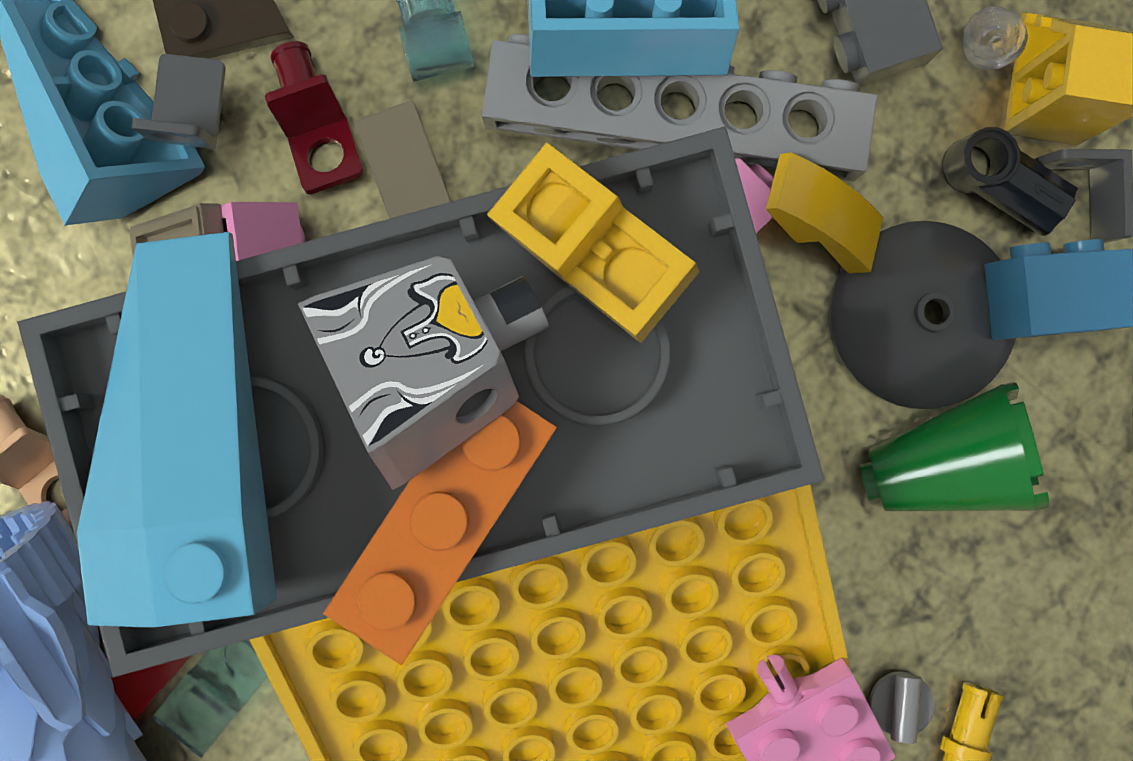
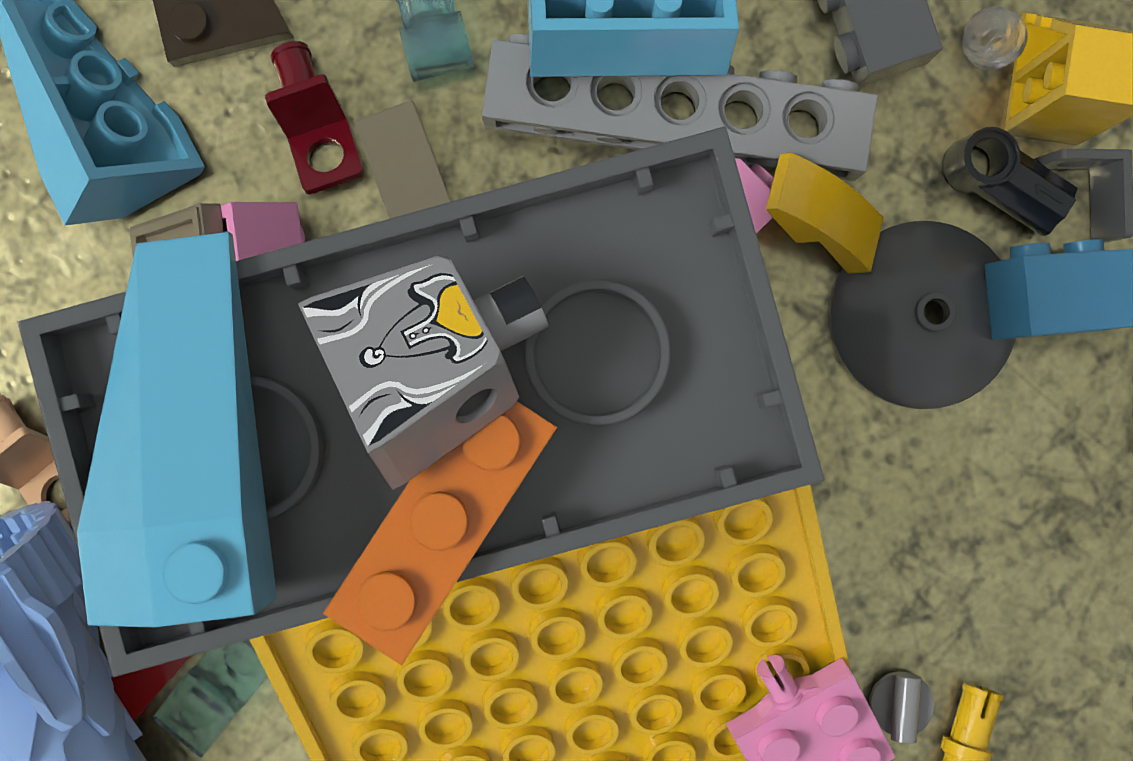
(185, 102): dark grey bracket -> none
(593, 242): yellow slope -> none
(961, 460): green cone -> none

